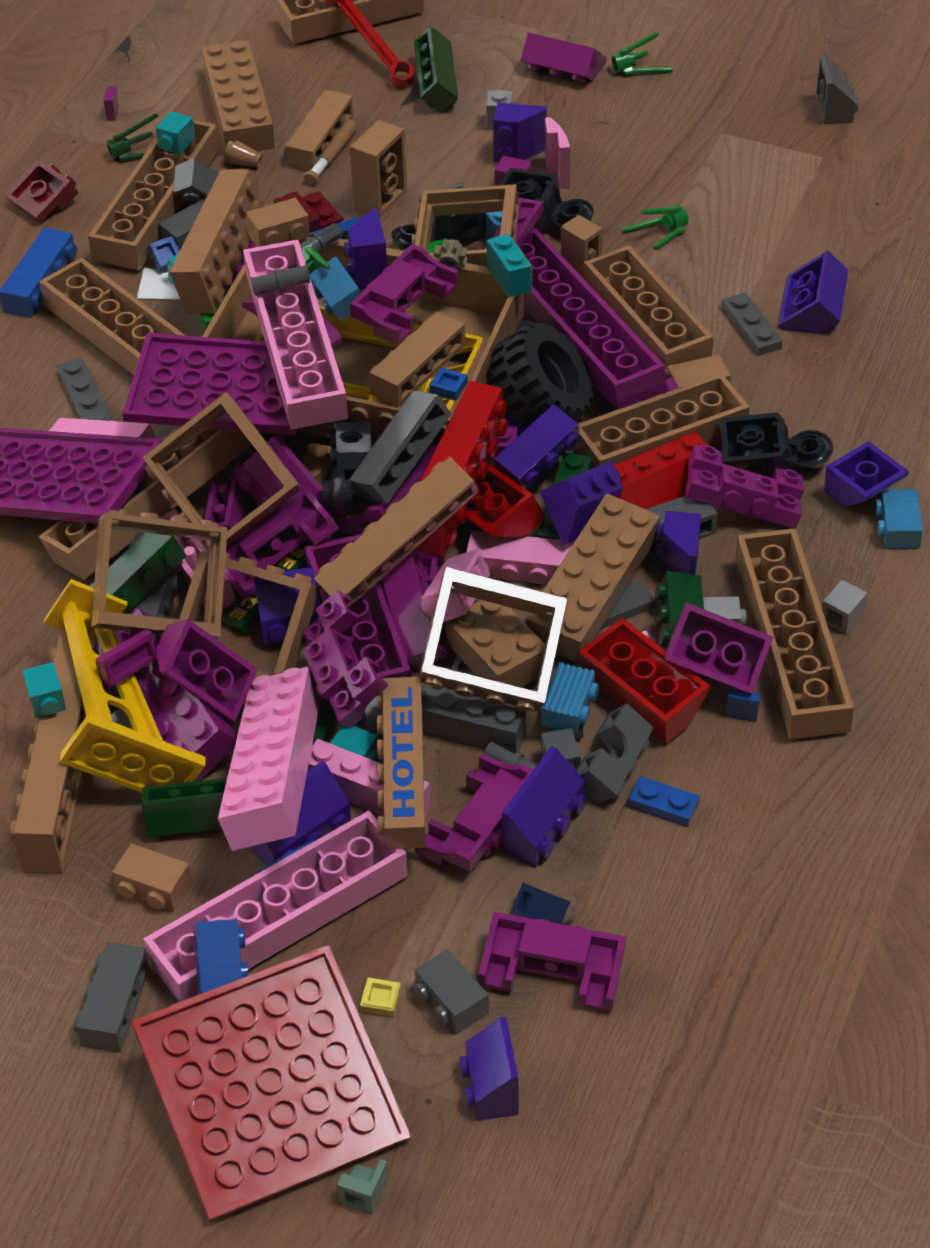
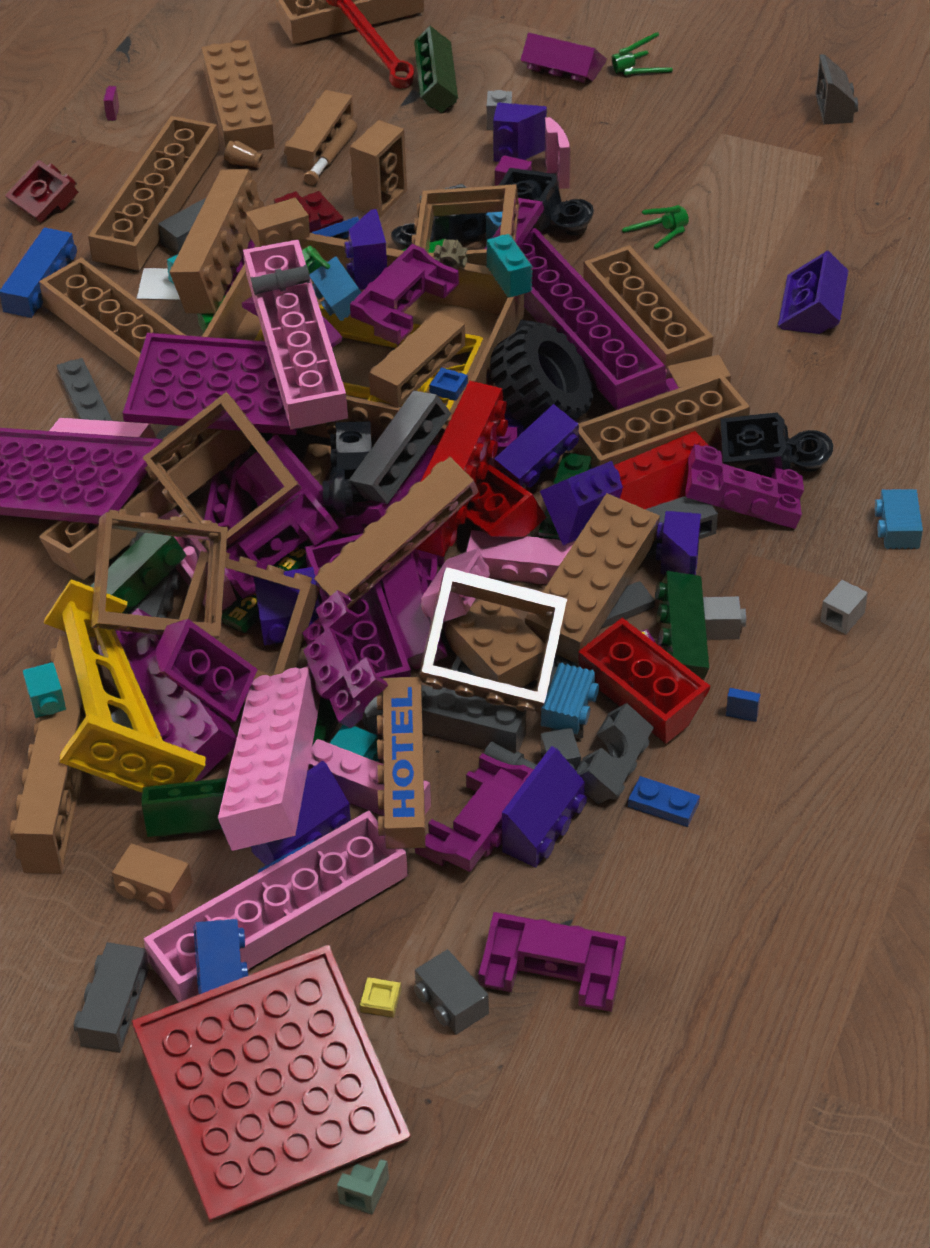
(120, 146): dark green plant -> none
(127, 658): magenta tile -> none
(163, 250): blue plate -> none
(175, 132): teal brick -> none
(193, 180): dark grey slope -> none
(323, 238): dark grey axle -> none
(491, 1072): dark purple slope -> none
(539, 904): dark blue panel -> none
(580, 242): medium nougat brick -> none
(718, 648): magenta slope -> none
(751, 324): dark grey plate -> none
(802, 653): medium nougat brick -> none
(861, 475): dark purple slope -> none

